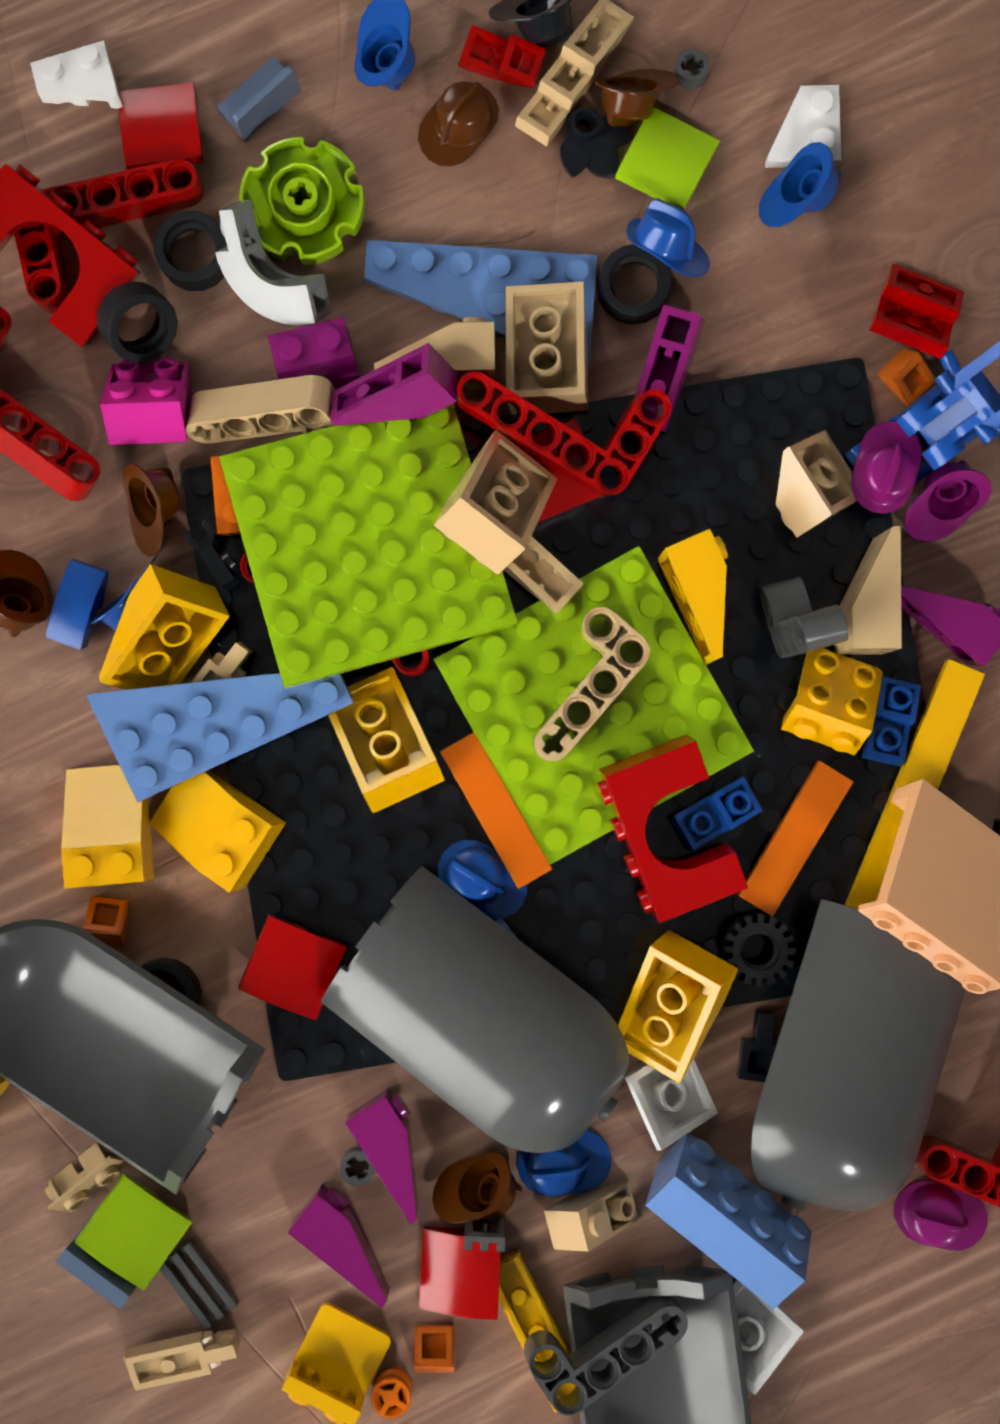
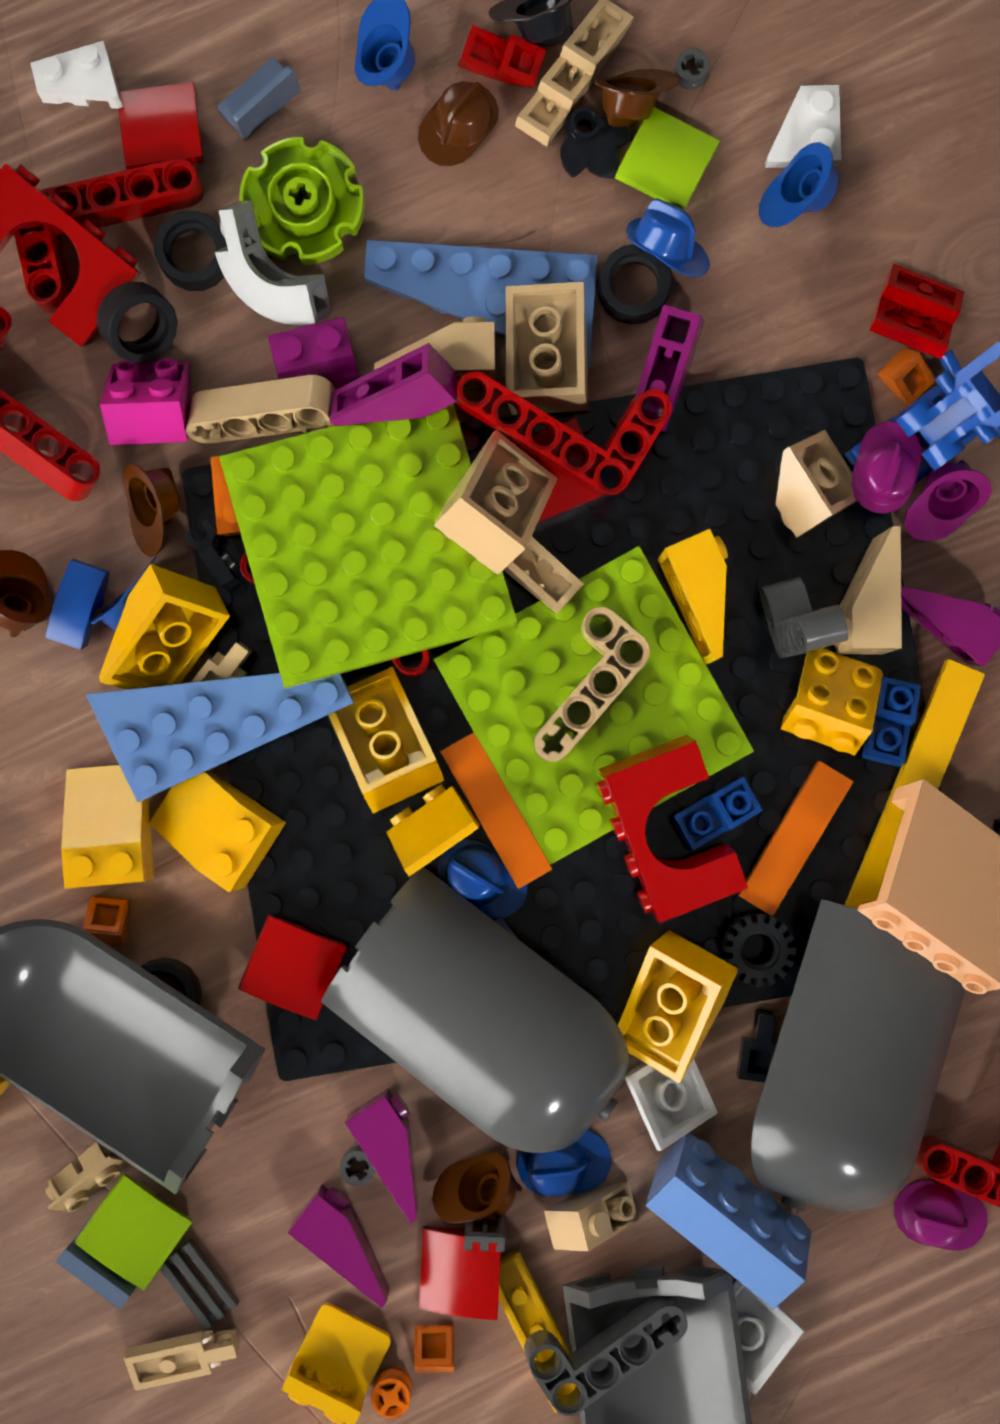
(431, 829): none -> yellow slope

